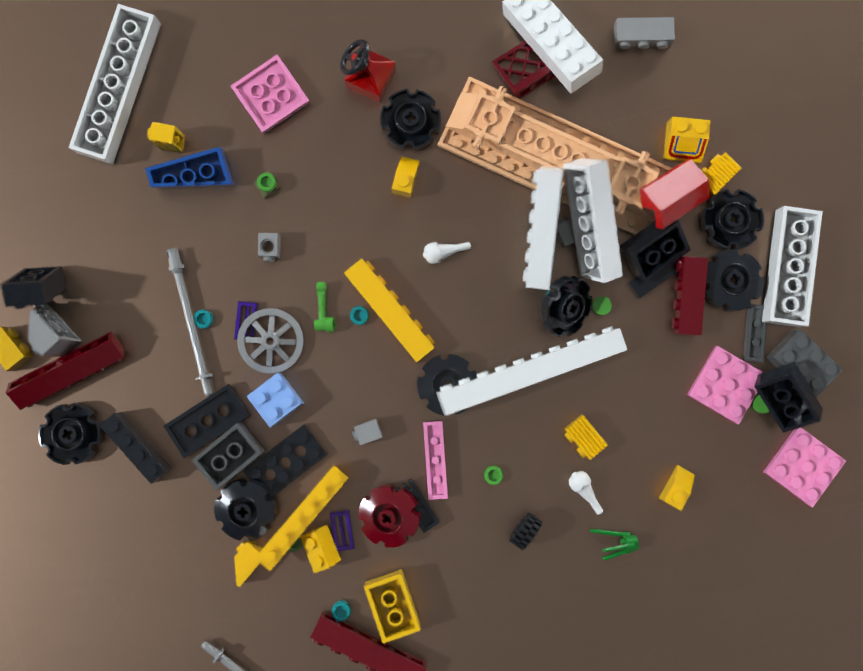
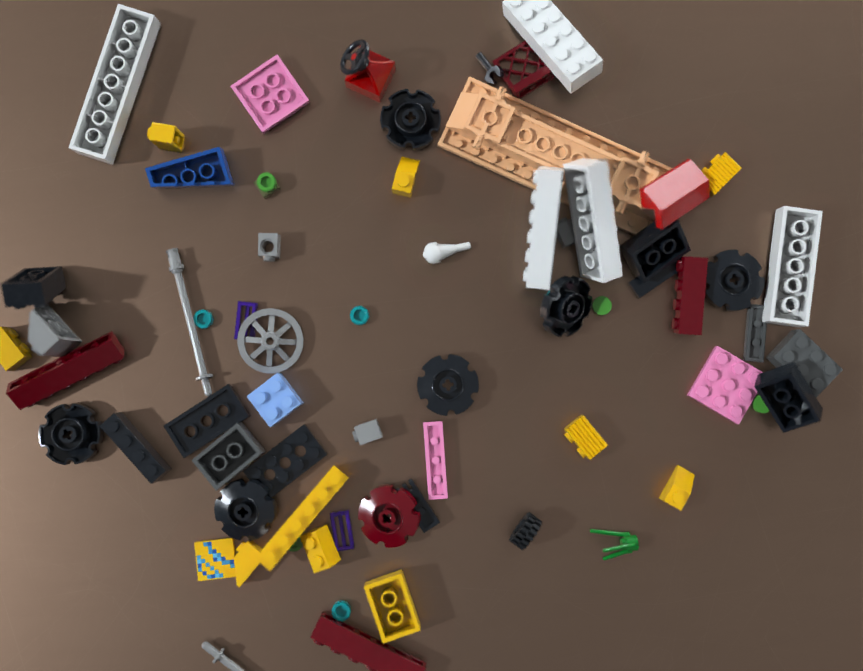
(215, 558): none -> tile
(323, 322): bright green brick -> none
(389, 310): yellow brick -> none
(489, 68): none -> black bar
(493, 475): bright green tile -> none
(531, 371): white brick -> none
(581, 483): white piece -> none
(644, 32): light grey brick -> none
(686, 139): yellow slope -> none
(746, 219): black piece -> none
(804, 466): bright pink plate -> none

